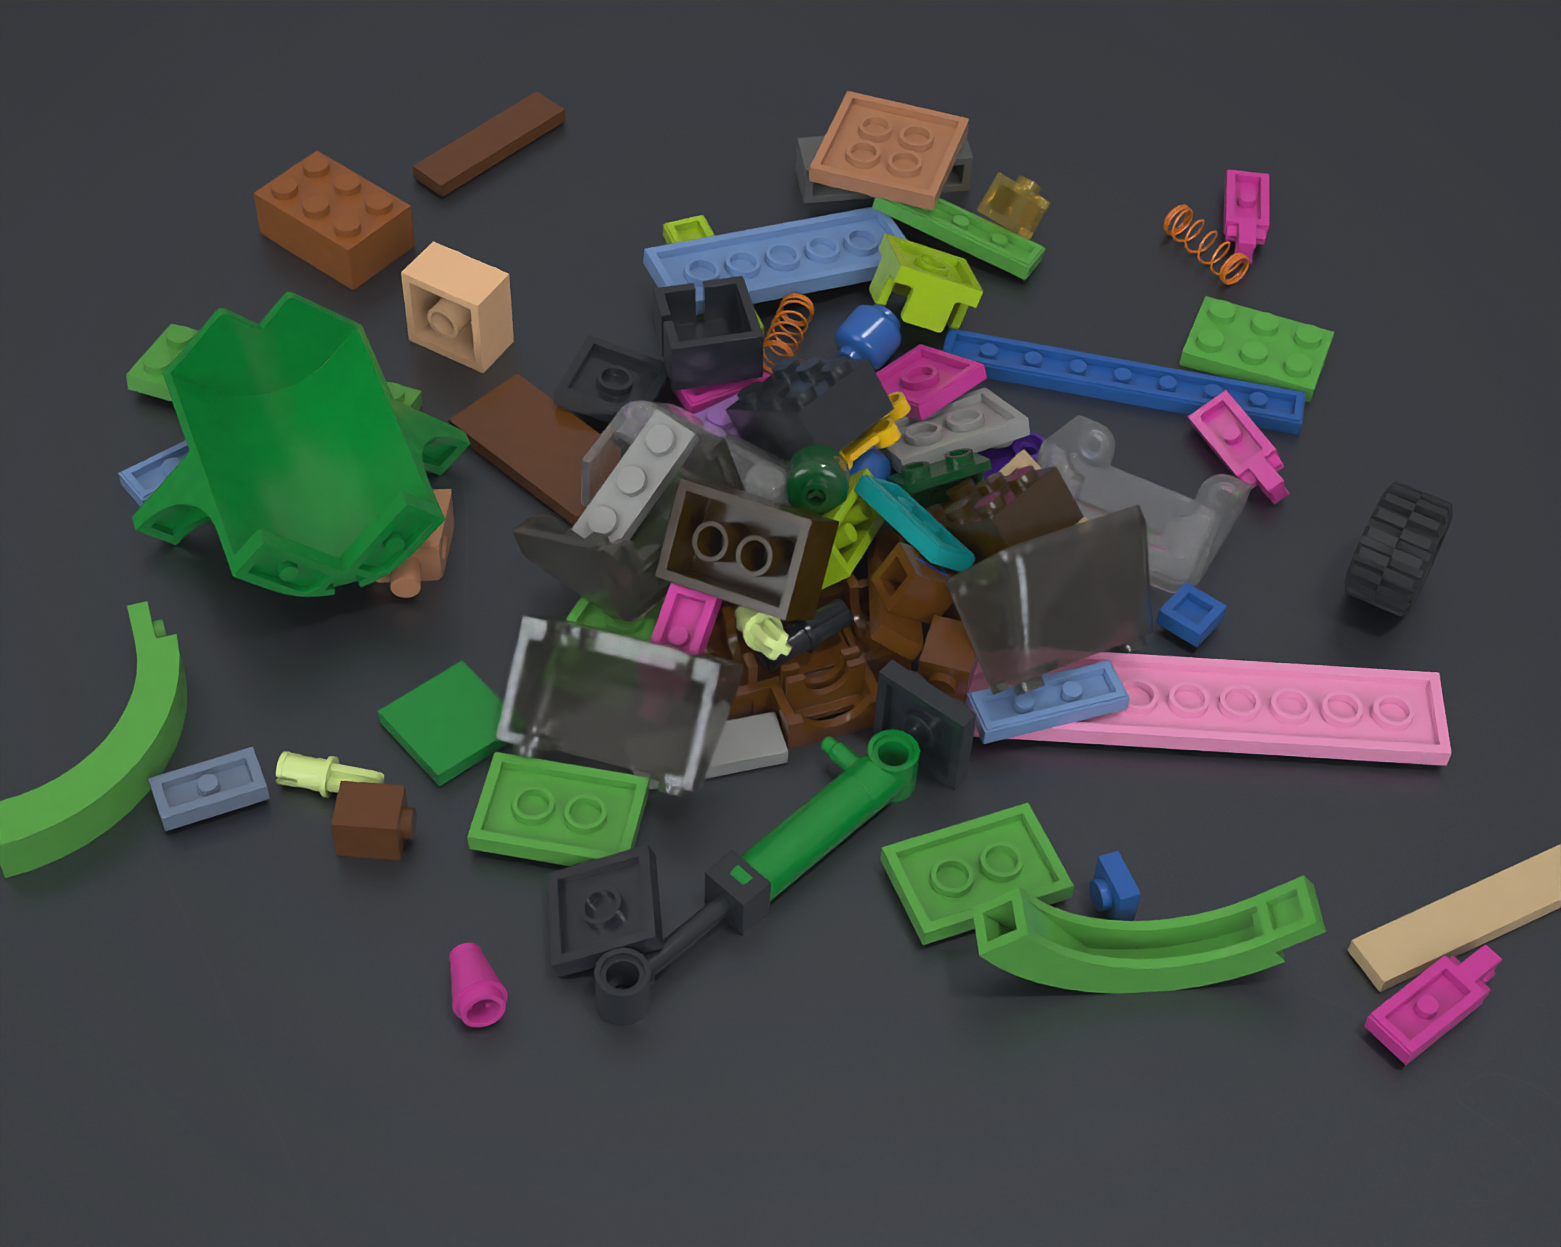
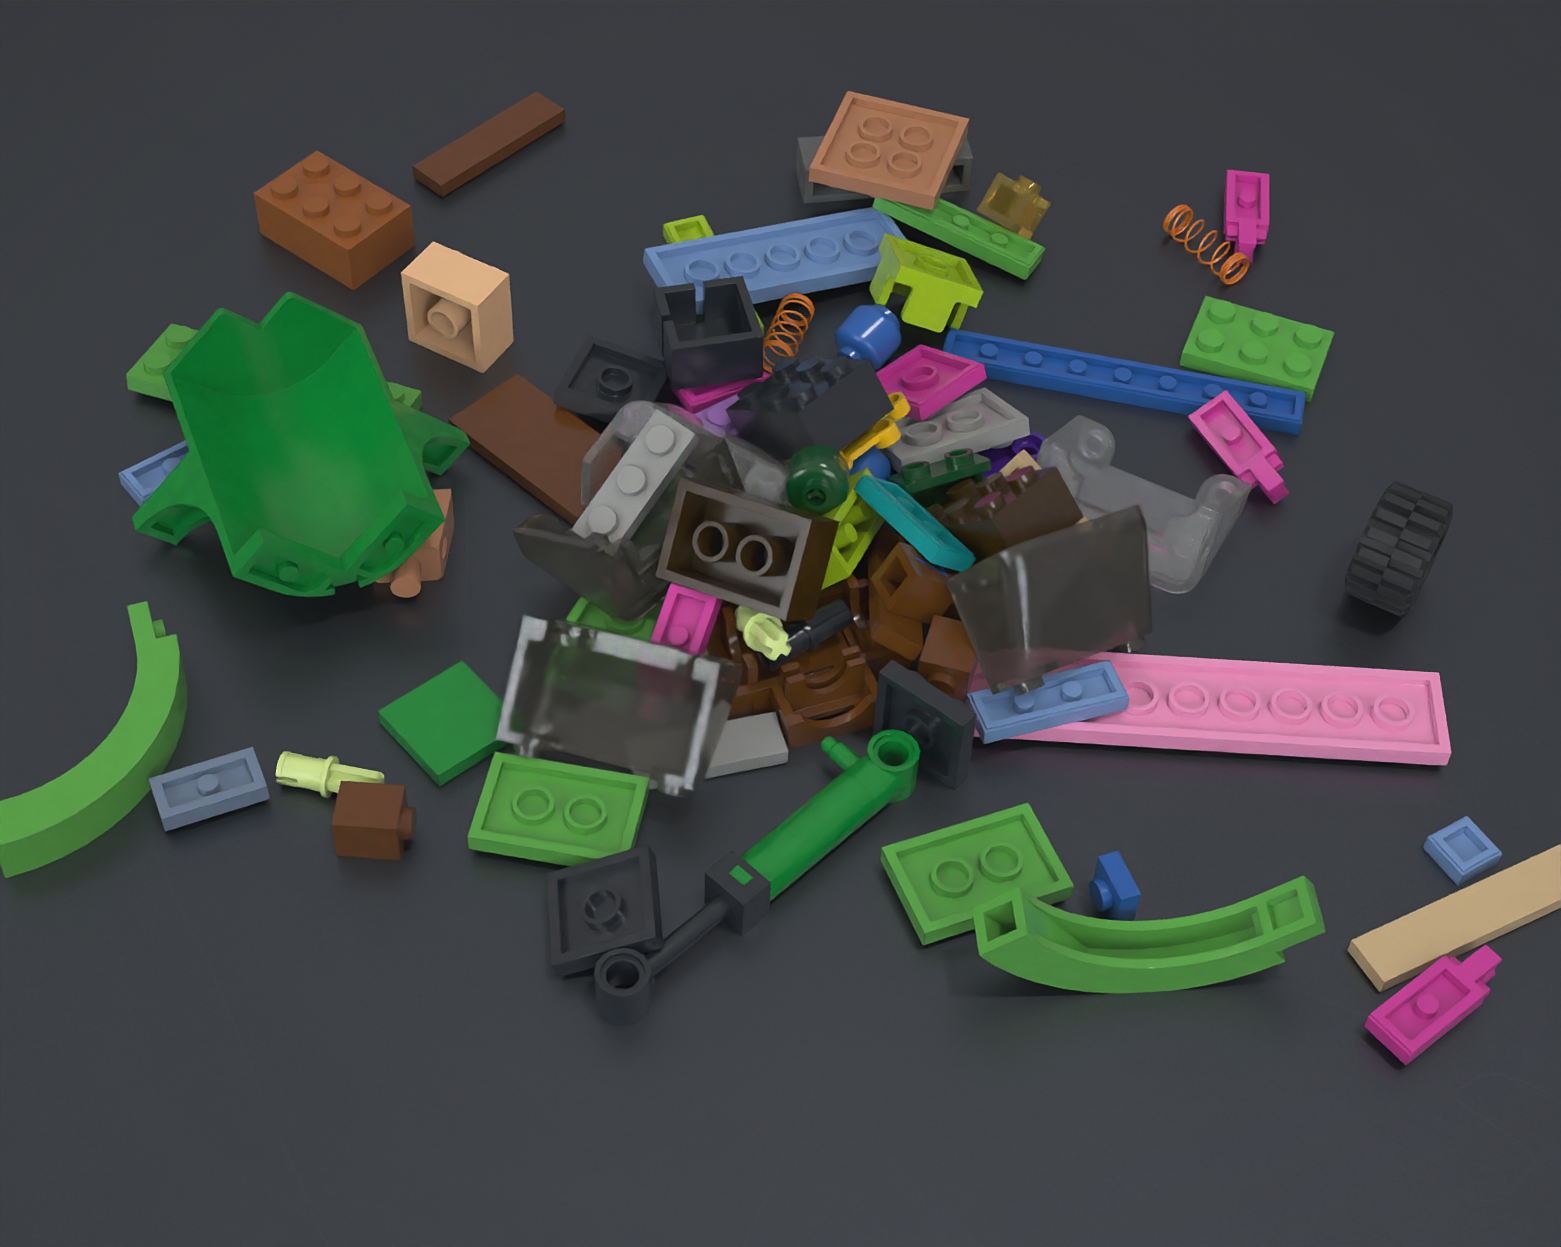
(475, 987): dark pink cone -> none
(1191, 614): blue plate -> none
(1462, 850): none -> medium blue tile

